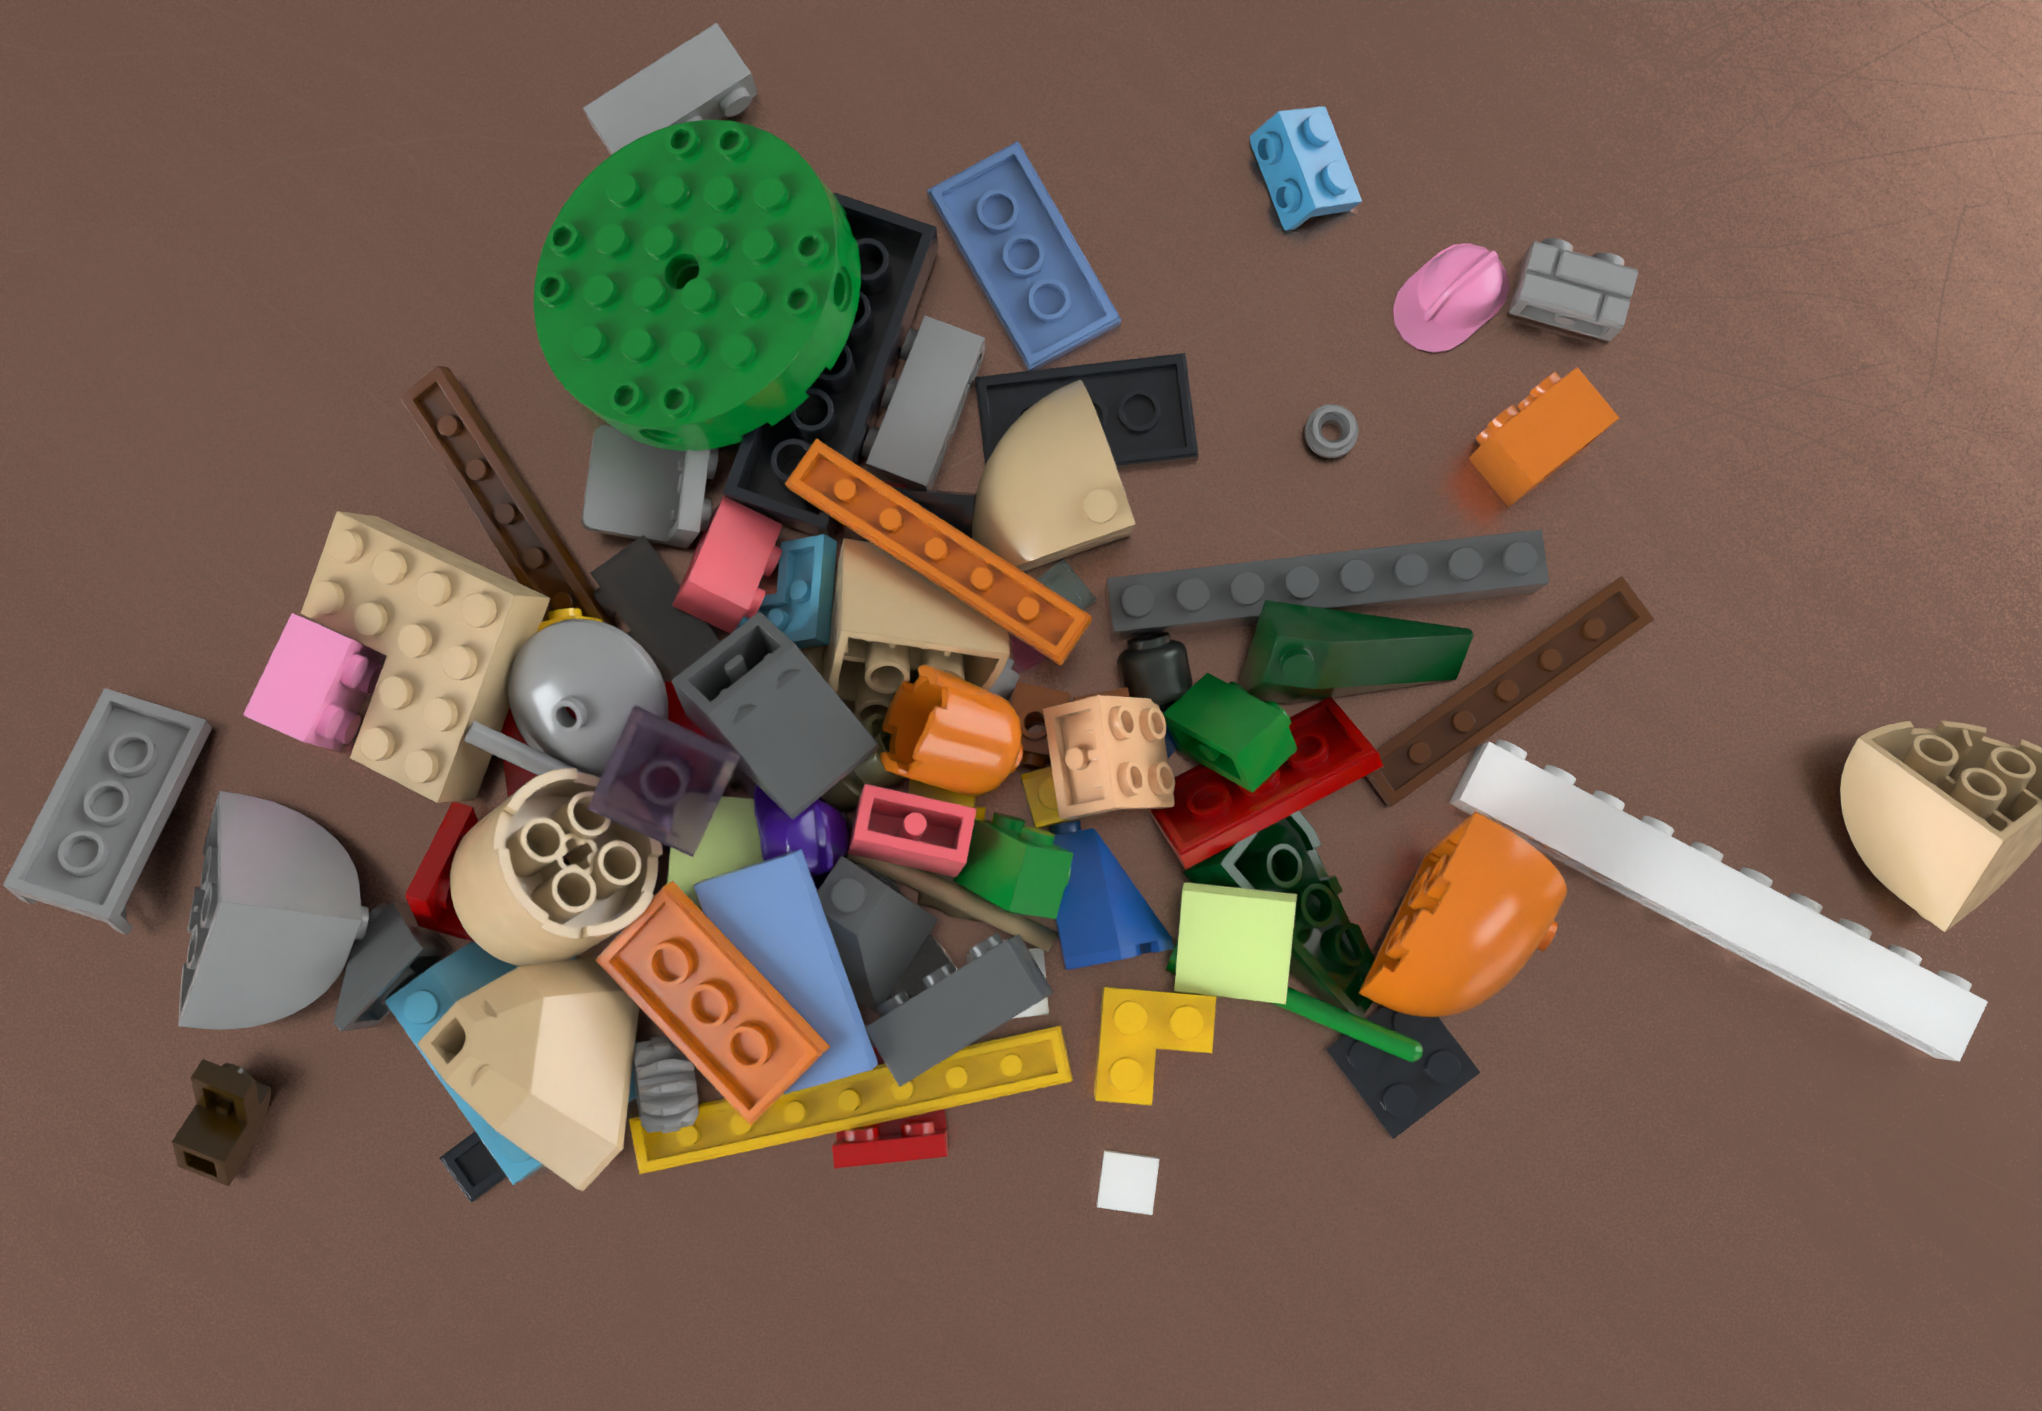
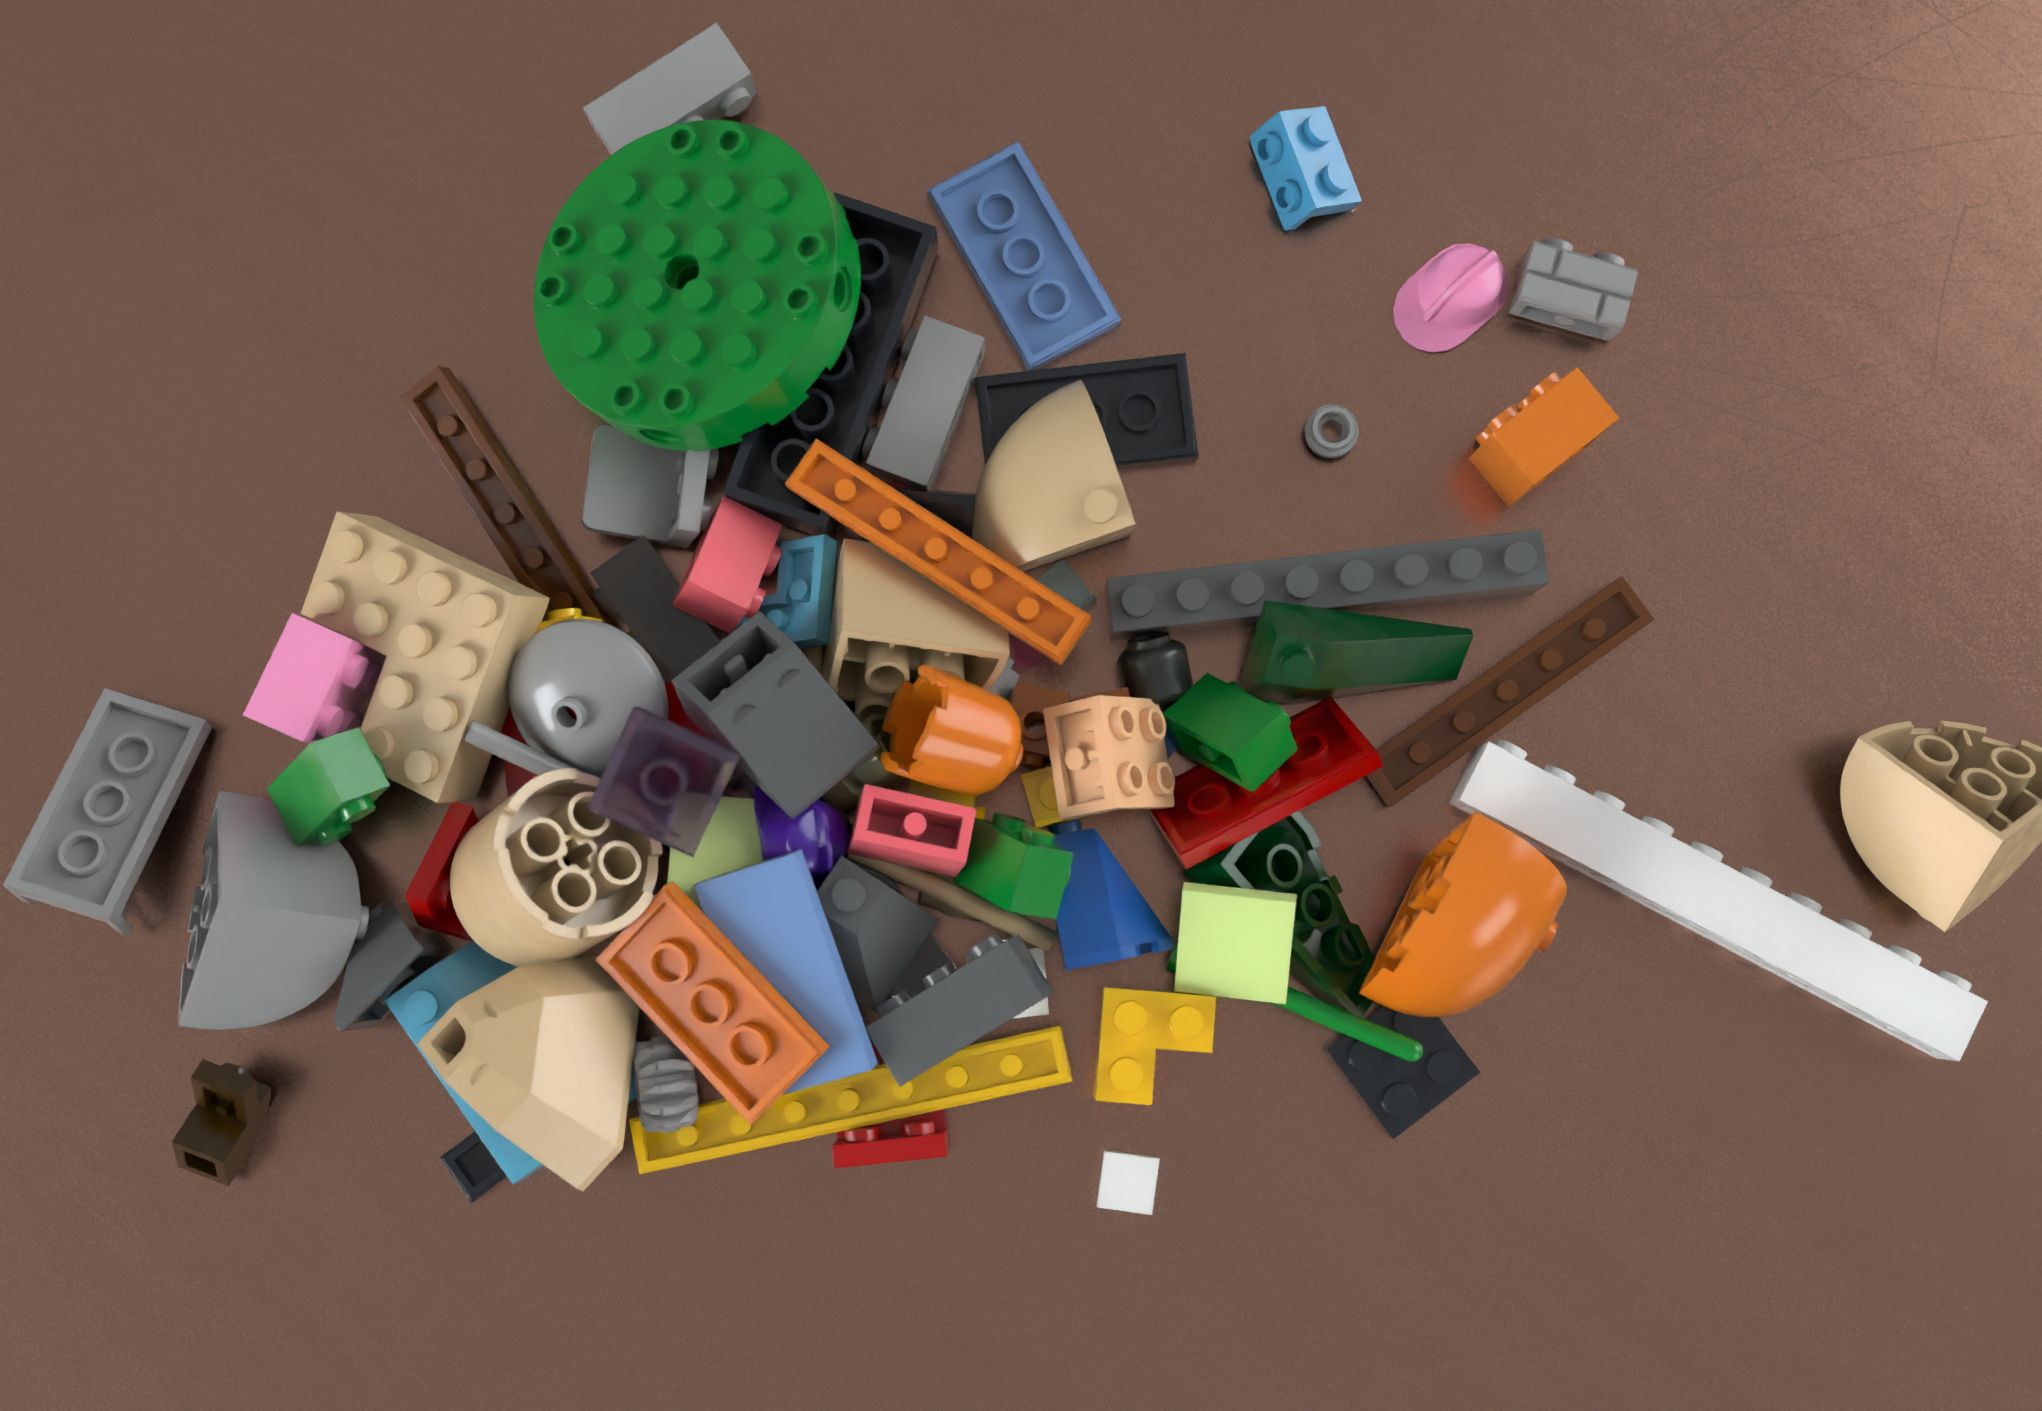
(328, 788): none -> green brick

